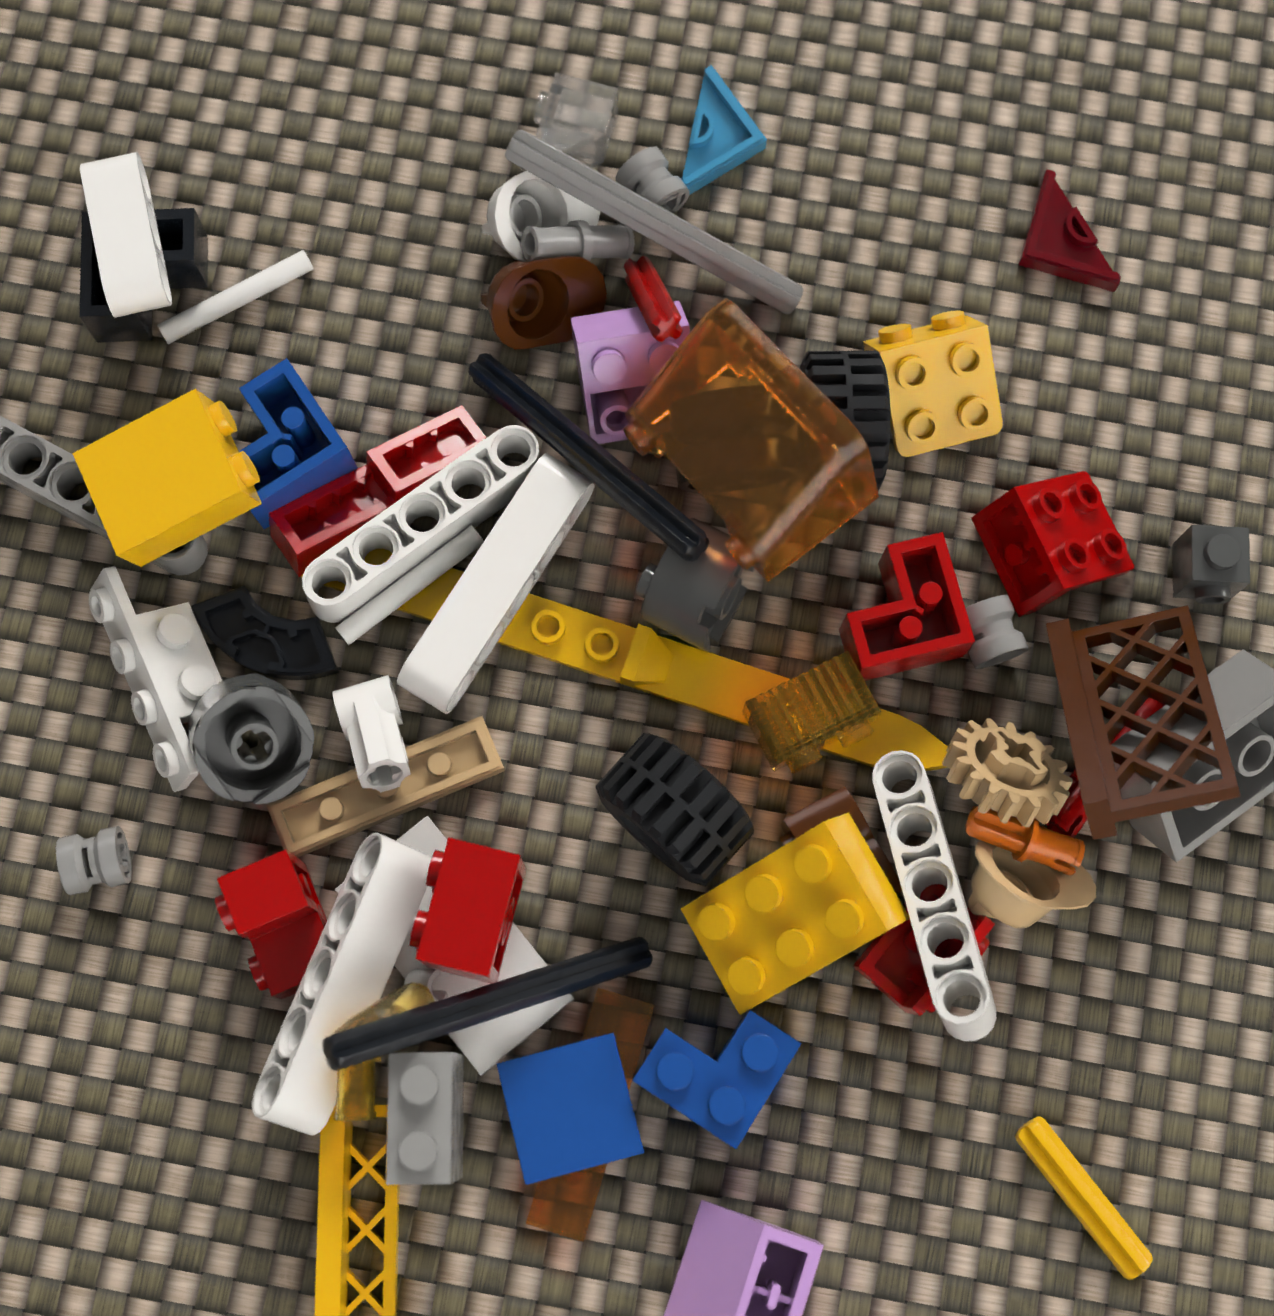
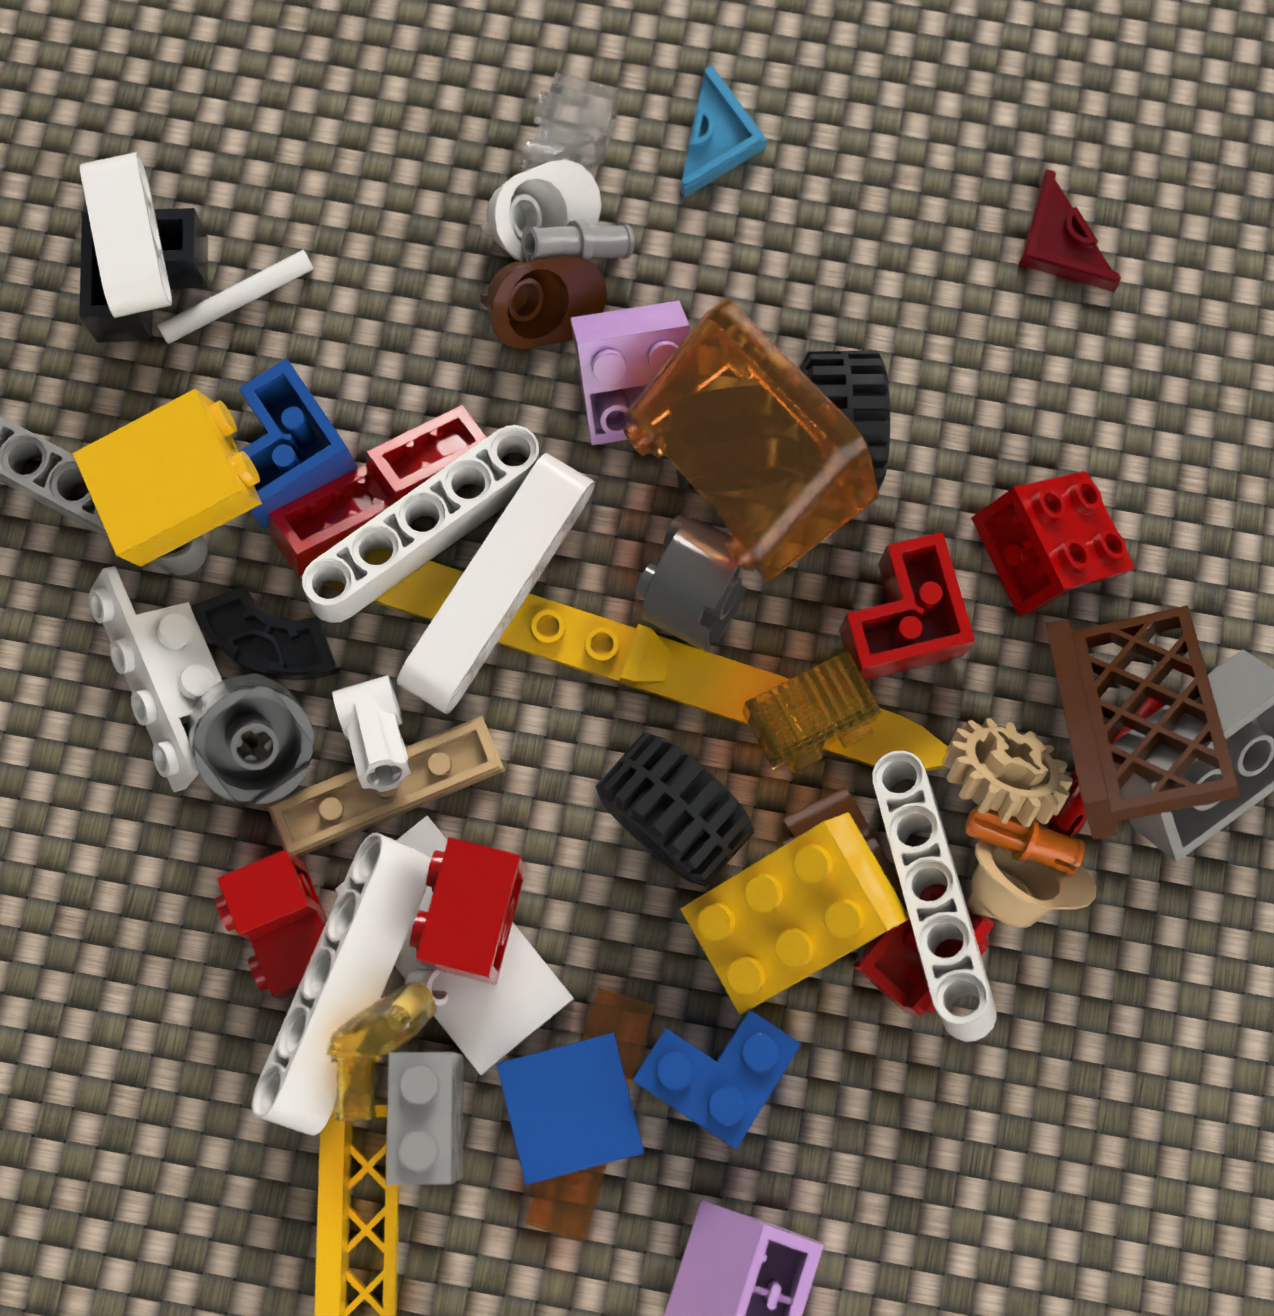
(93, 860): light grey wheel -> none
(409, 585): white bar -> none
(484, 1003): black axle -> none
(590, 458): black axle -> none
(649, 177): light grey wheel -> none
(653, 222): light grey axle -> none
(653, 299): red axle -> none
(939, 382): yellow bracket -> none
(994, 632): light grey wheel -> none
(1084, 1198): yellow axle -> none
(1211, 563): dark grey brick -> none

